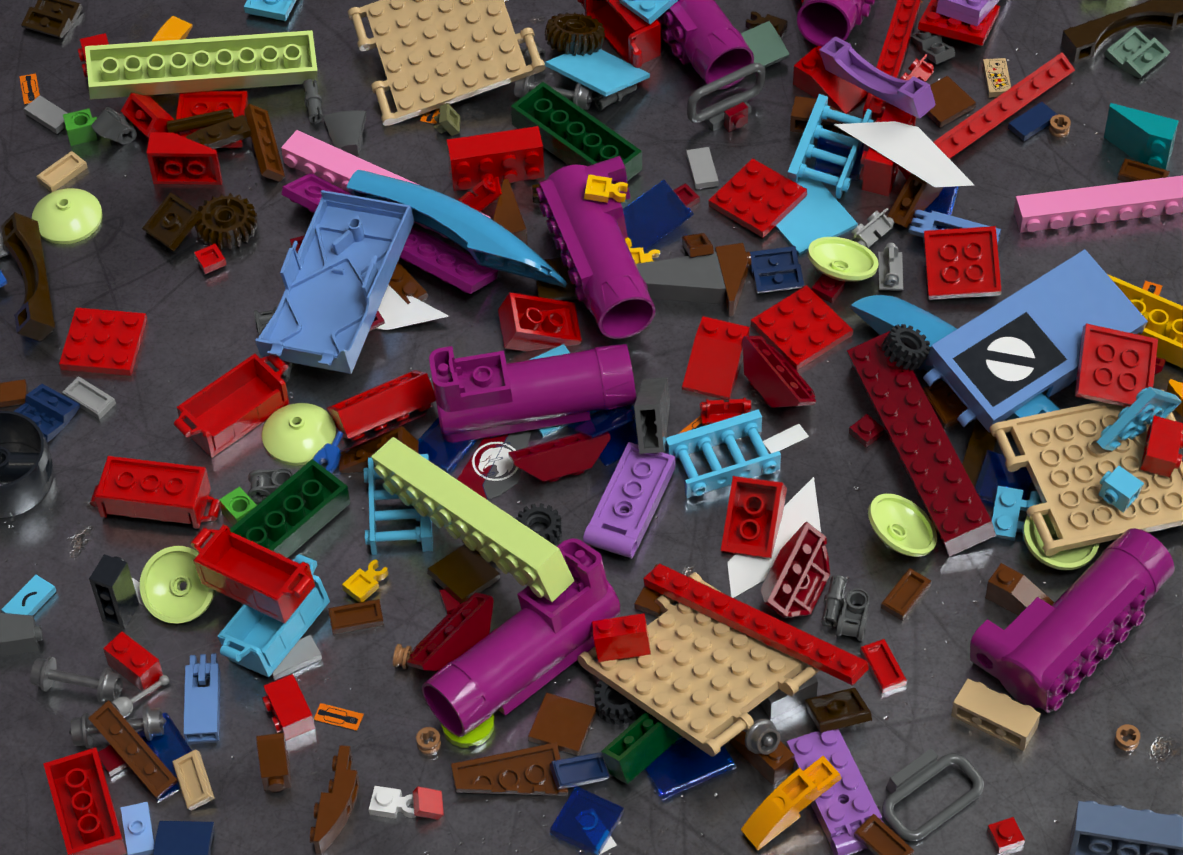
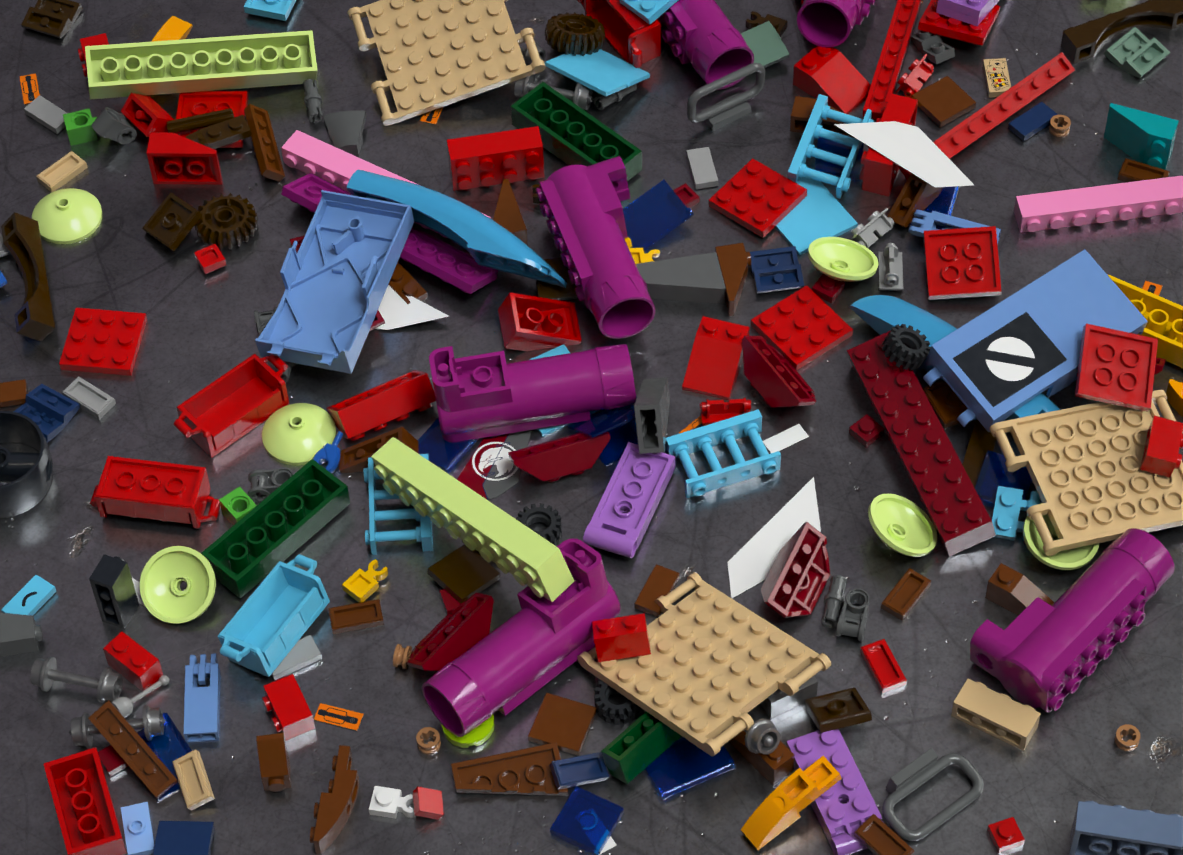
(251, 573): red container -> none
(383, 431): piece -> none
(447, 120): olive tile -> none
(486, 193): red hinge -> none
(601, 188): yellow plate -> none
(697, 244): reddish brown tile -> none
(736, 117): dark red plate -> none
(753, 516): red slope -> none
(757, 624): red plate -> none
(908, 95): medium lavender arch -> none
(1120, 488): medium azure brick -> none
(1134, 419): medium azure plate -> none

